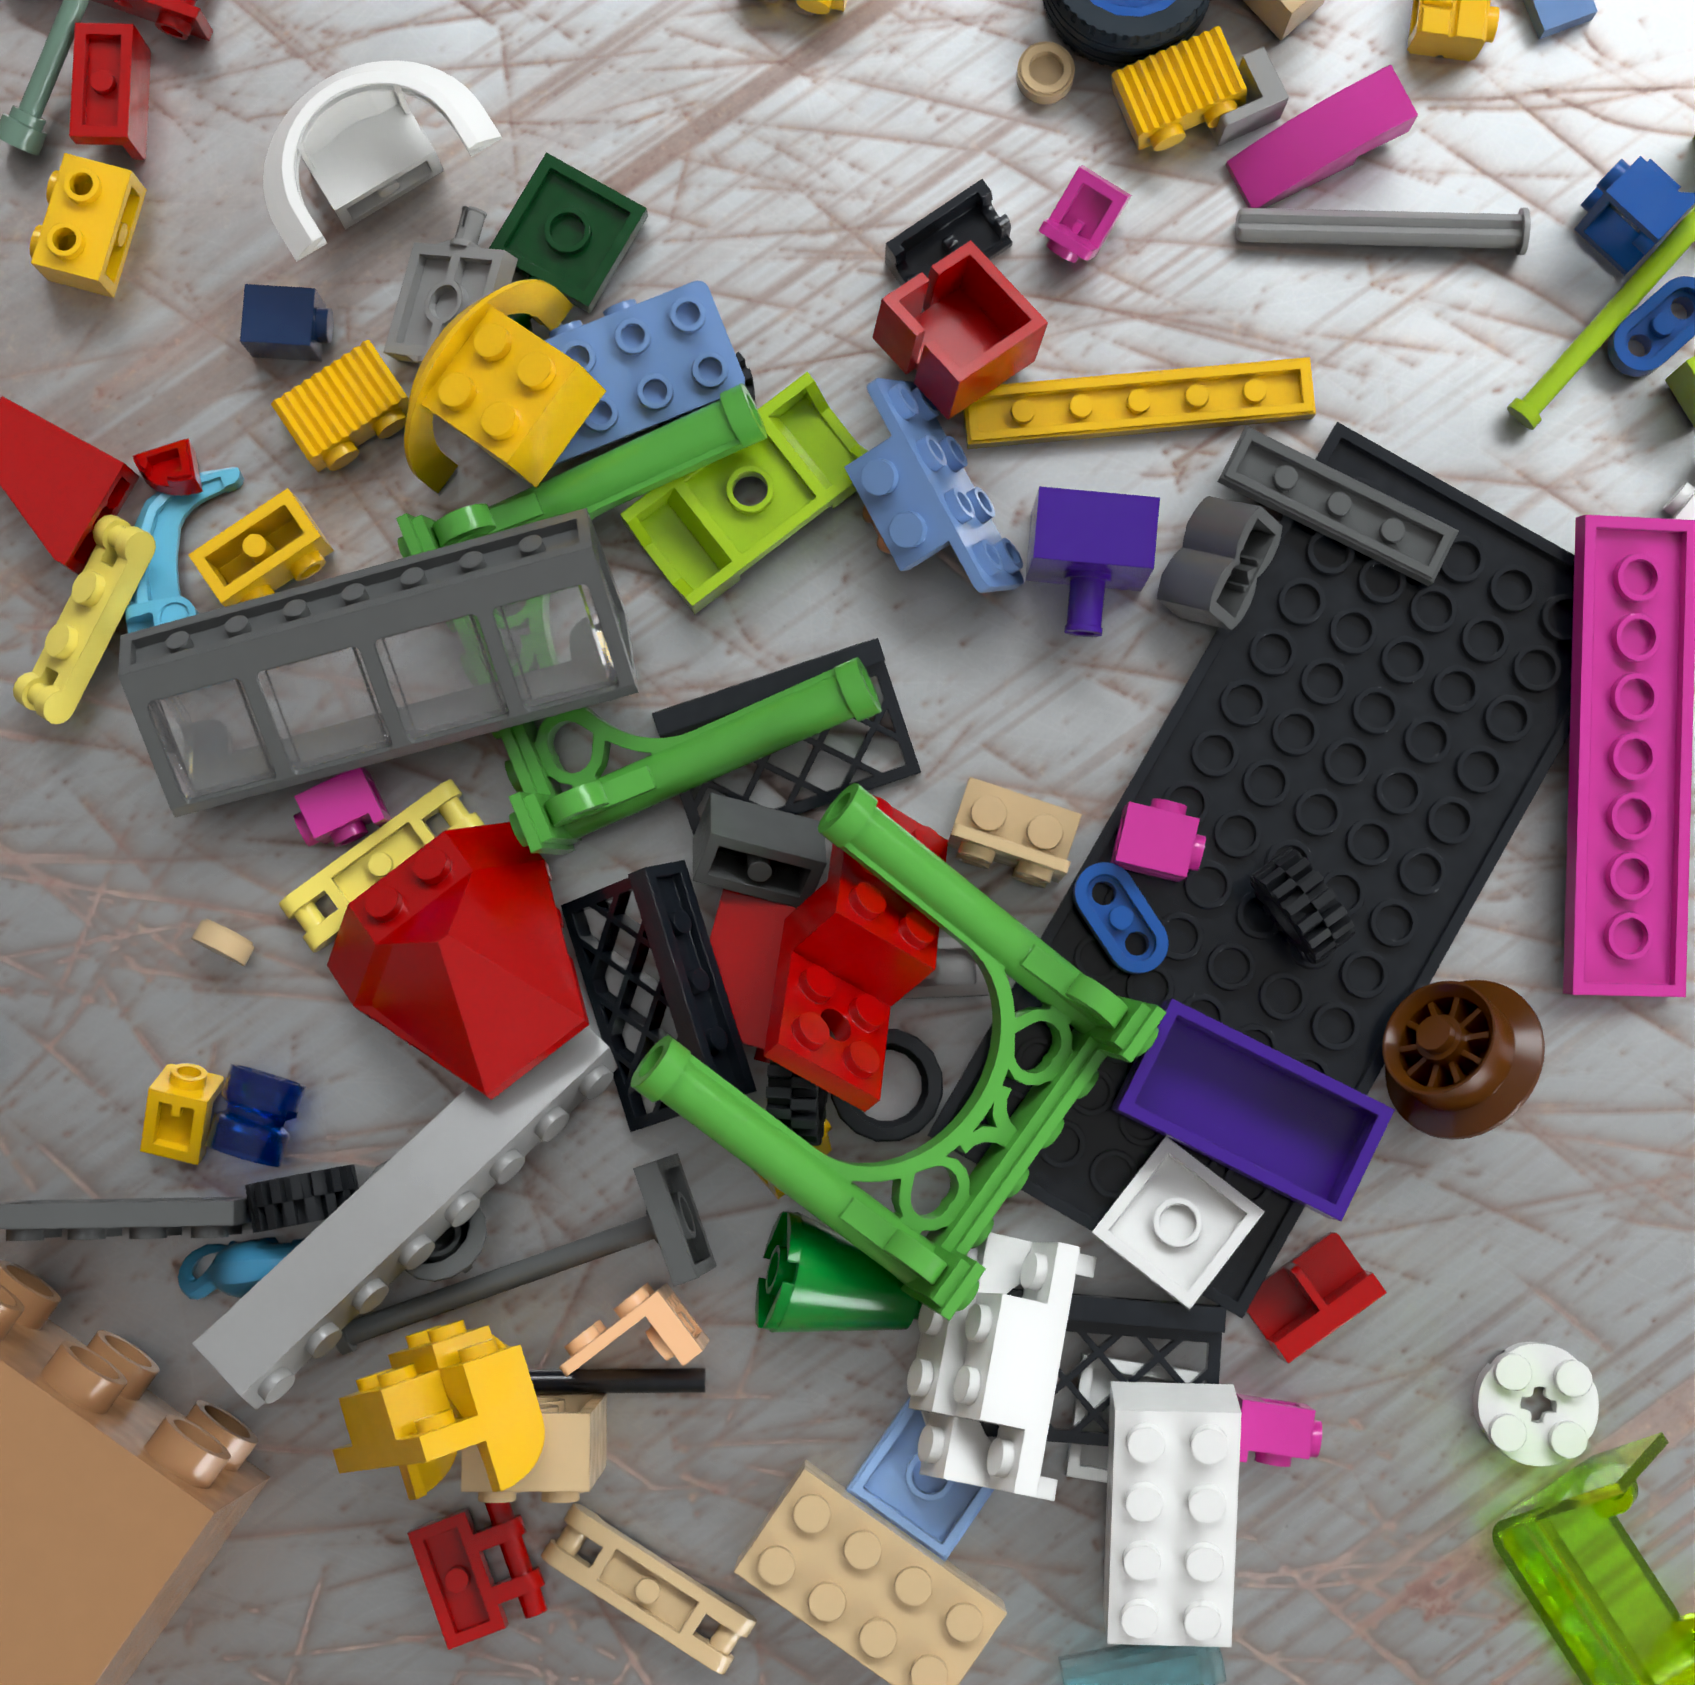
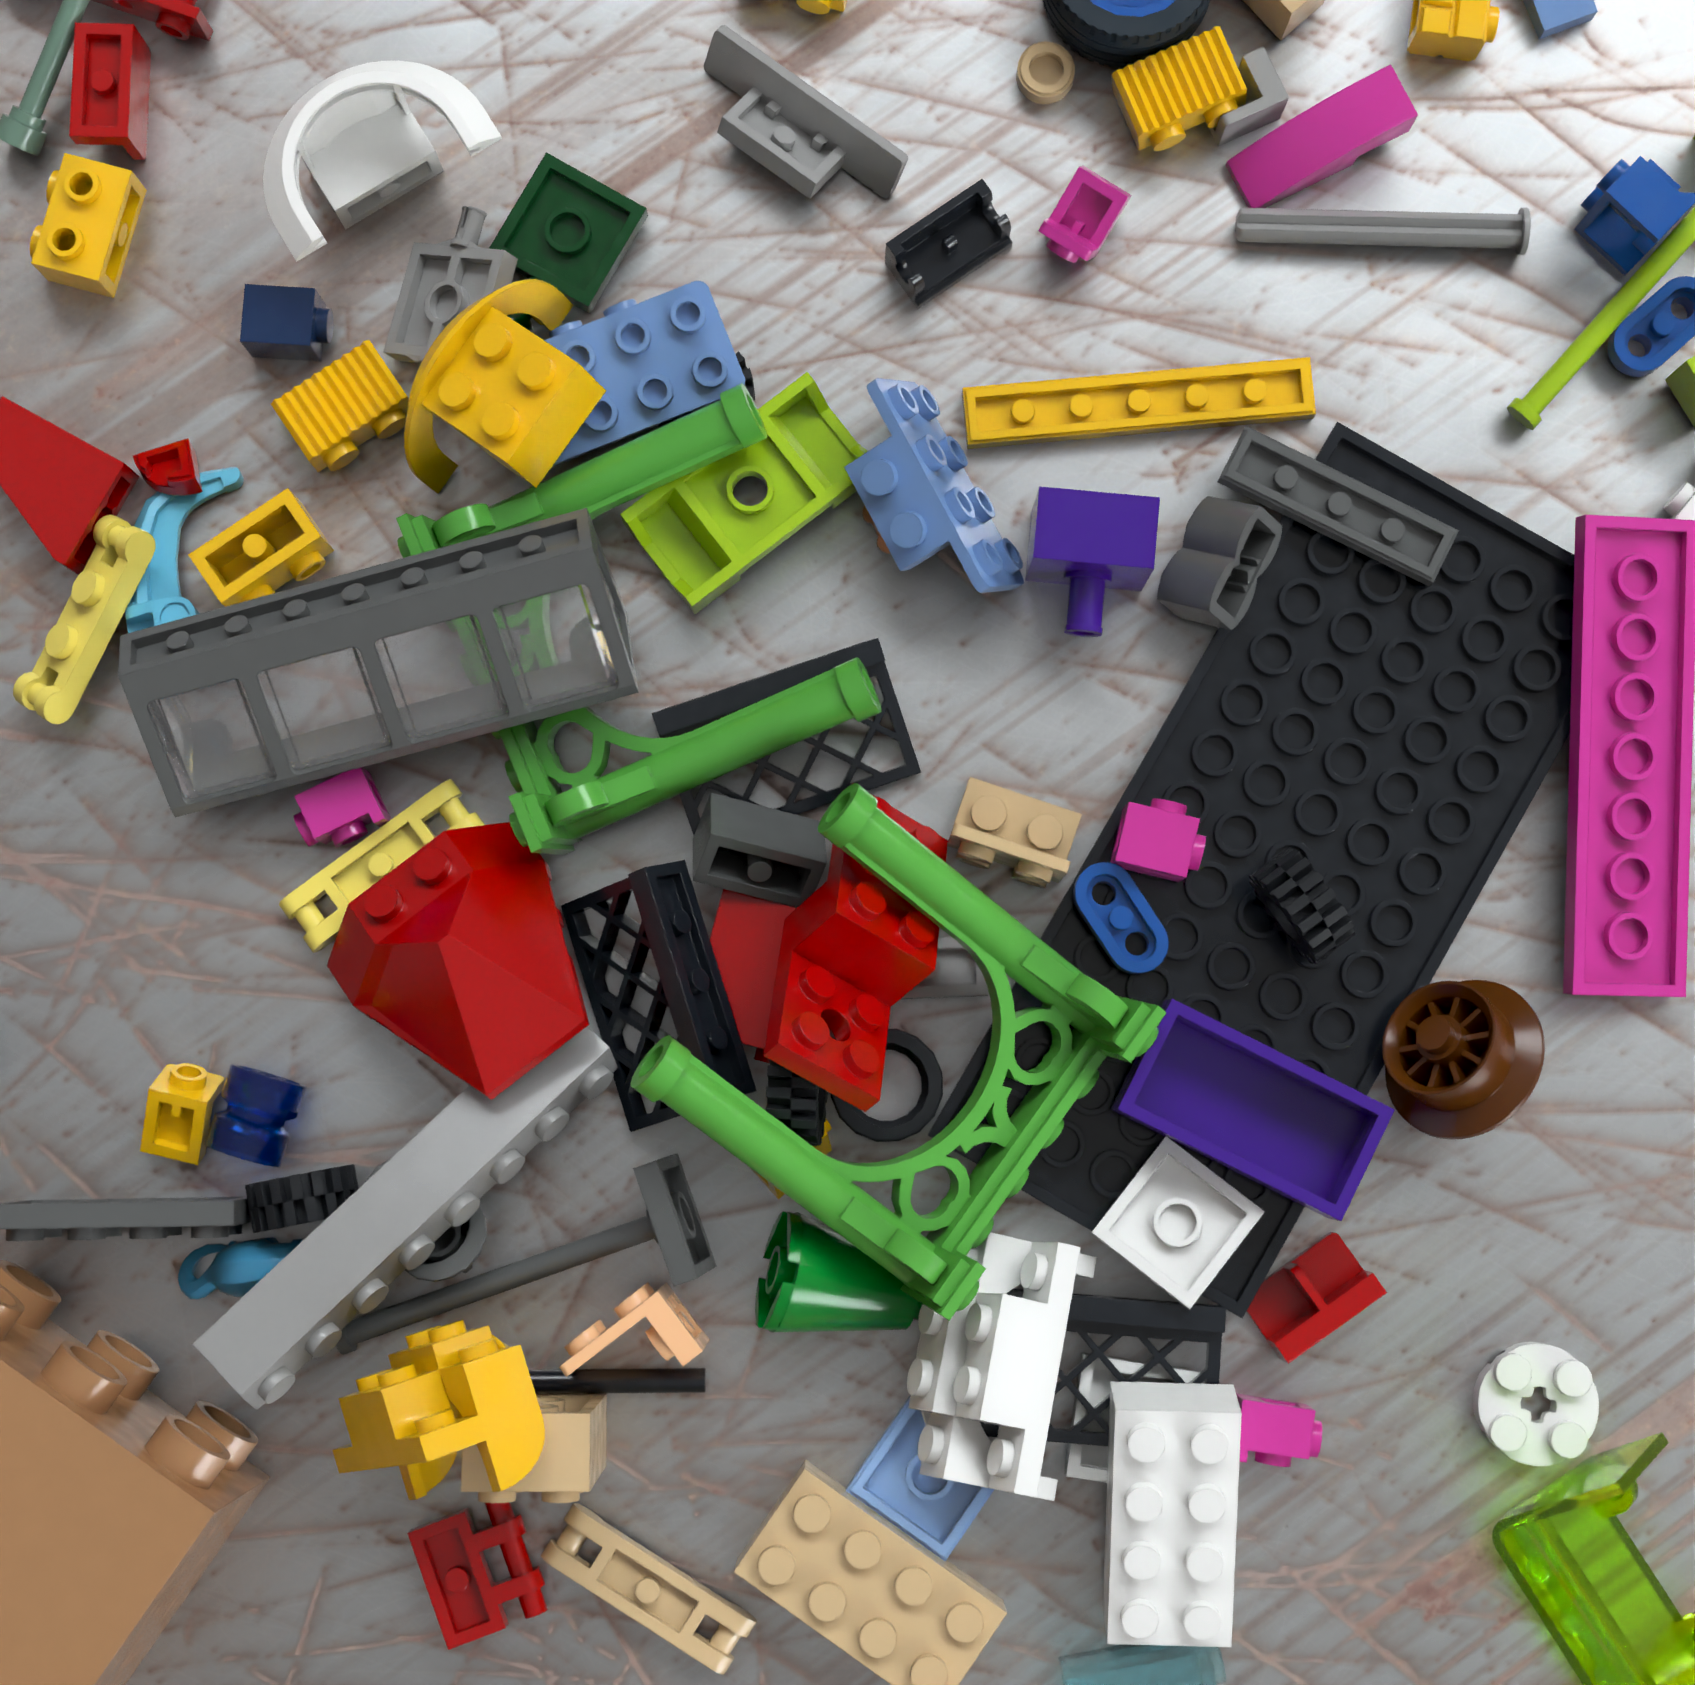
(223, 941): tan tile -> none
(794, 125): none -> light grey bracket
(967, 338): red piece -> none

